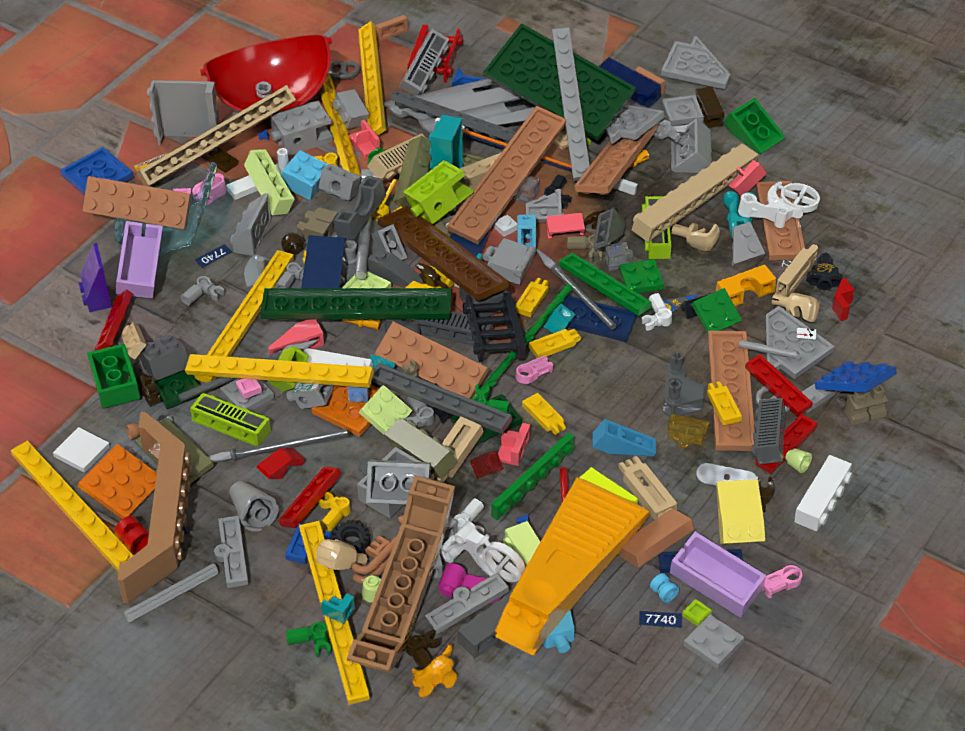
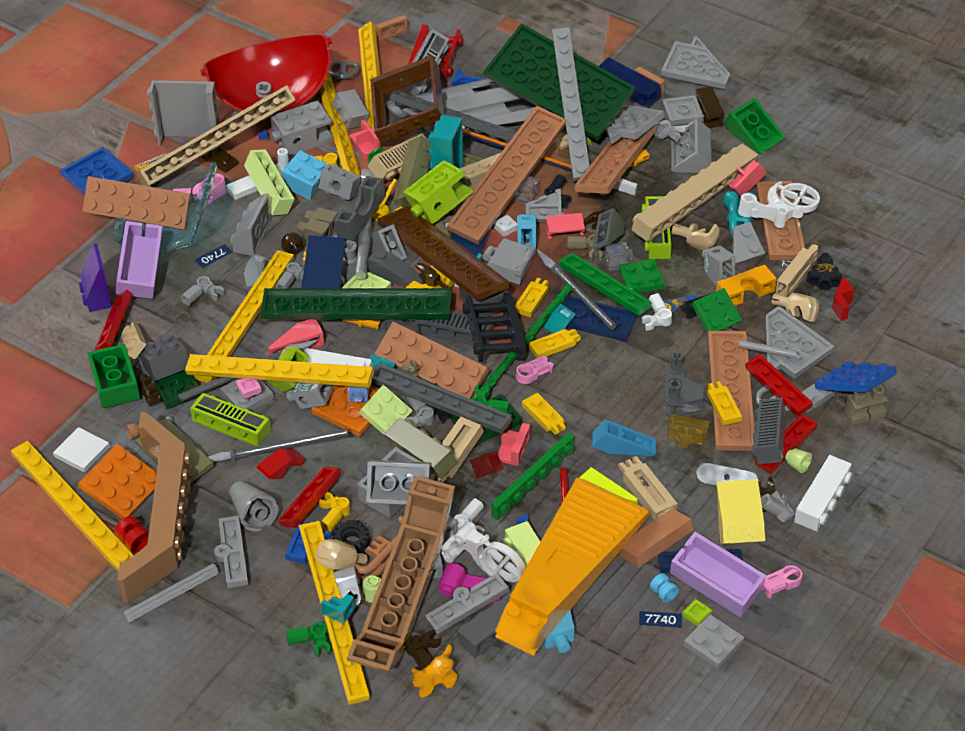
(348, 583): none -> light grey piece
(399, 79): none -> reddish brown window
(718, 263): none -> light grey torso
(777, 506): none -> light grey bar
(806, 333): white sticker -> none

